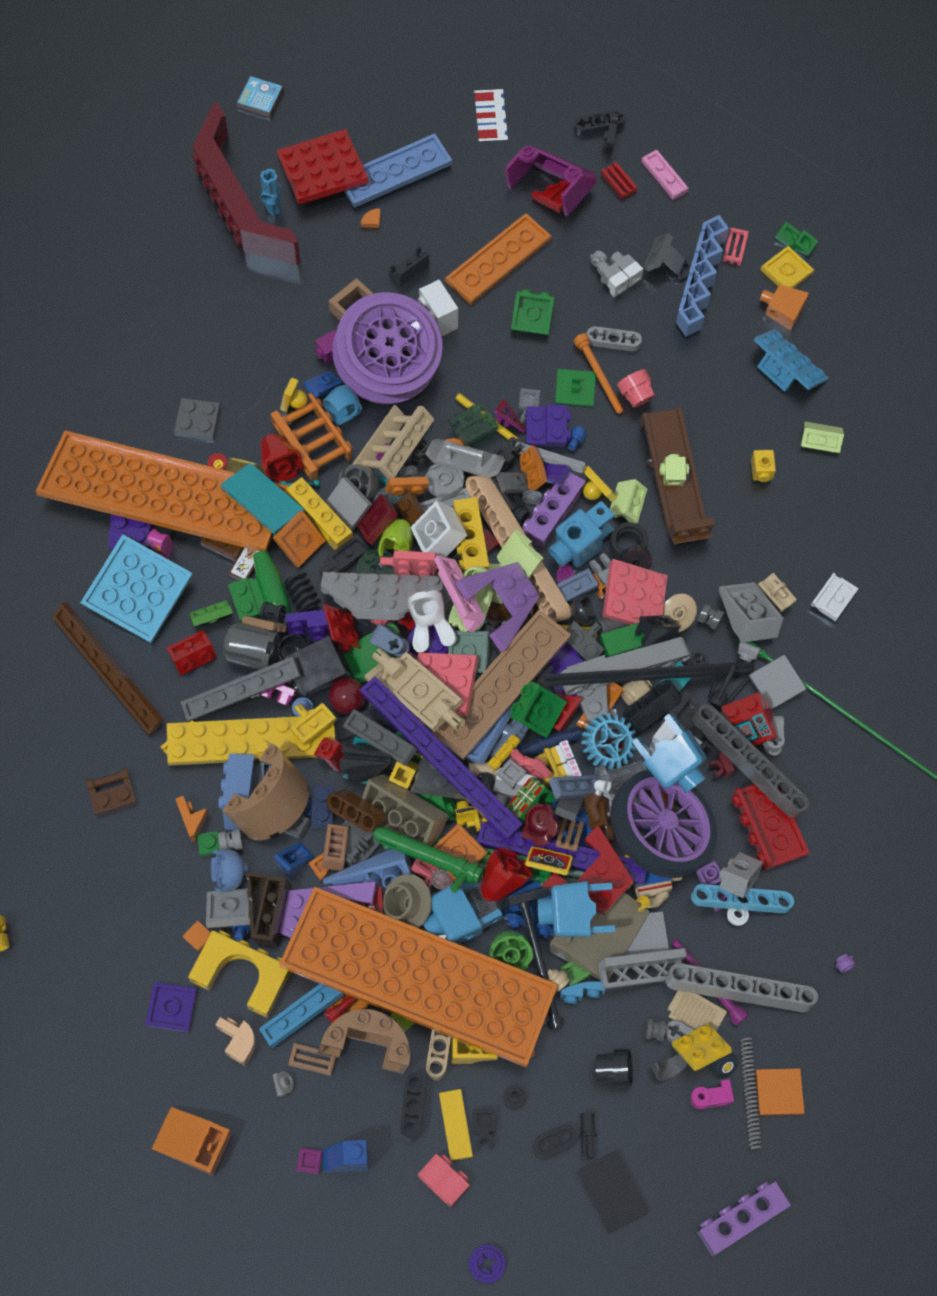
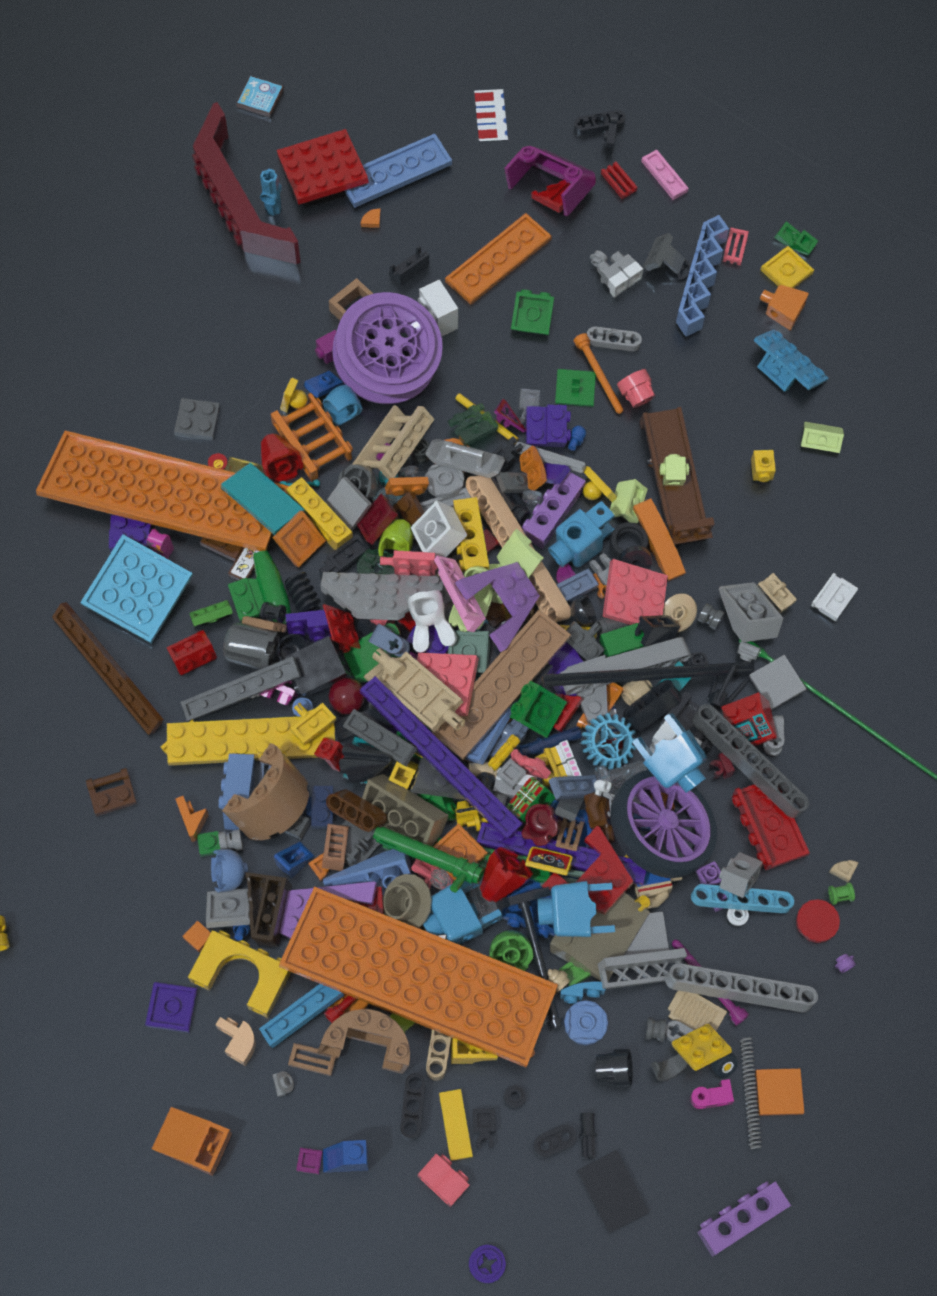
(585, 1022): none -> medium blue tile
(659, 539): none -> orange slope
(817, 921): none -> red tile
(841, 893): none -> bright green bush
(844, 869): none -> tan tile

